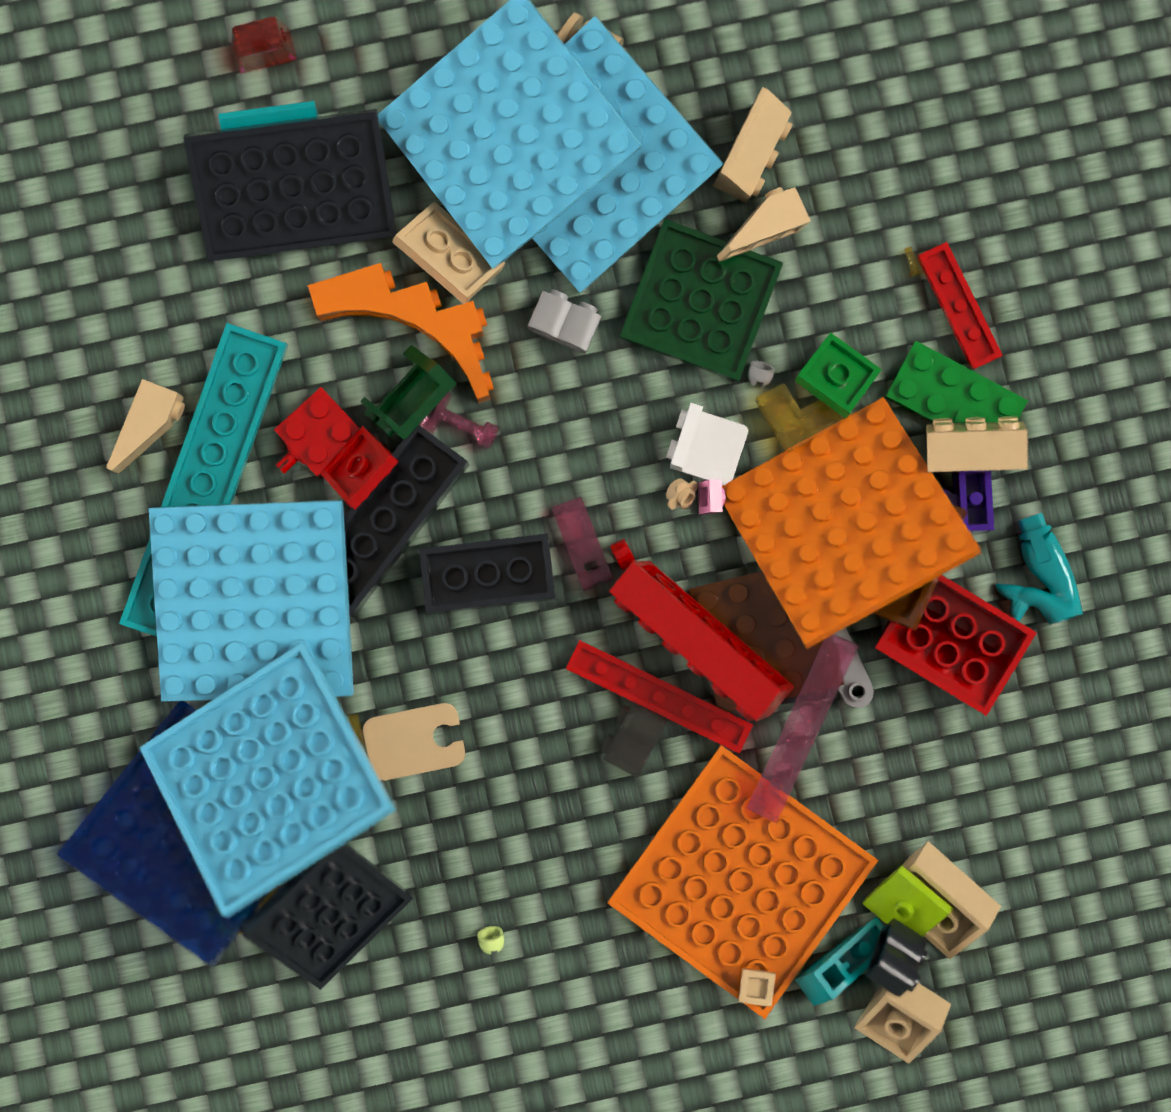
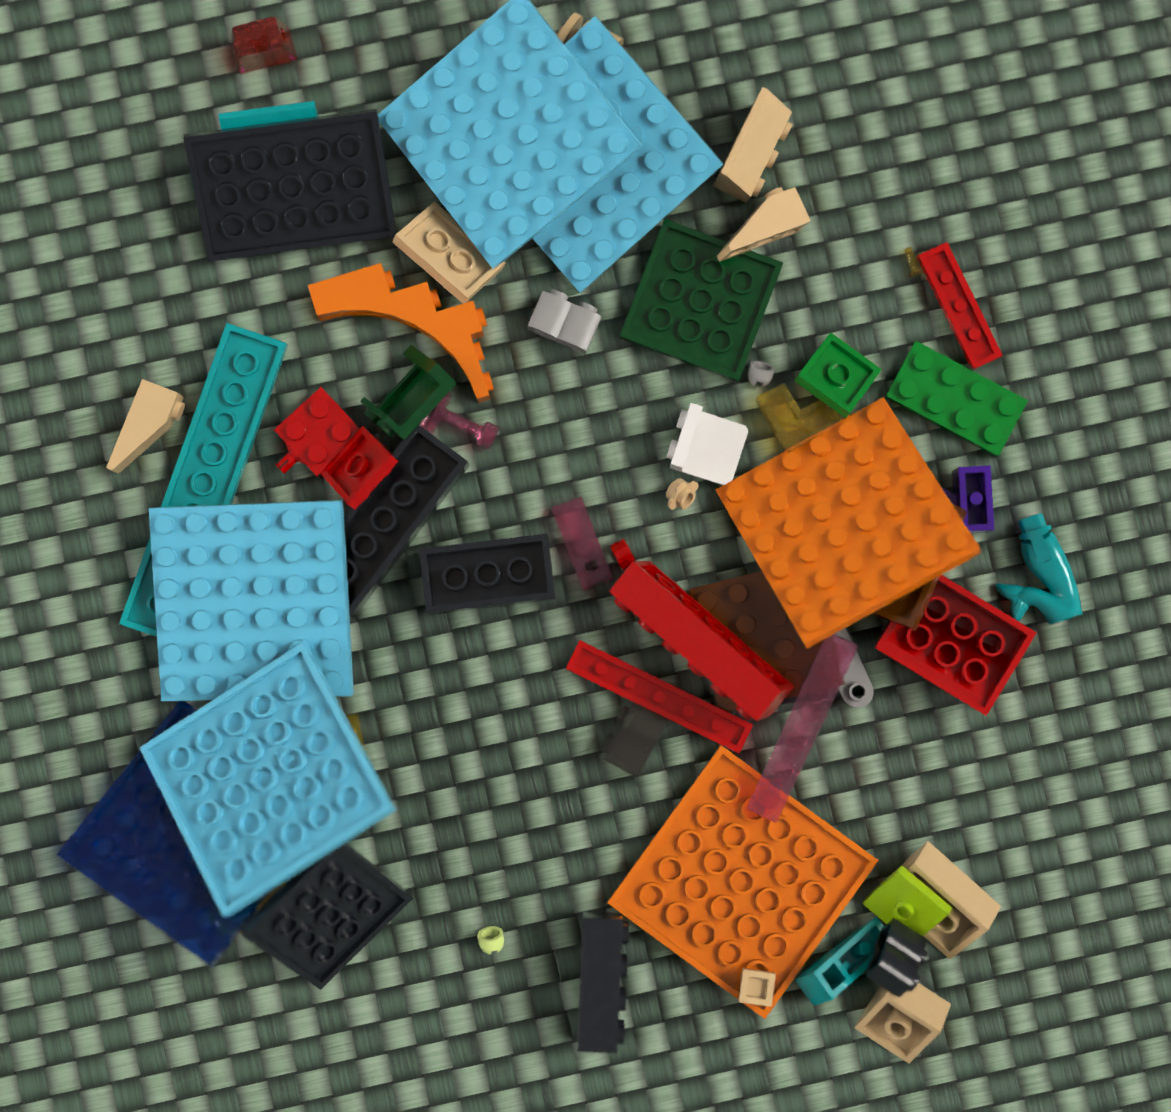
(404, 741): tan piece -> none
(600, 987): none -> black brick
(710, 497): bright pink plate -> none
(976, 445): tan brick -> none

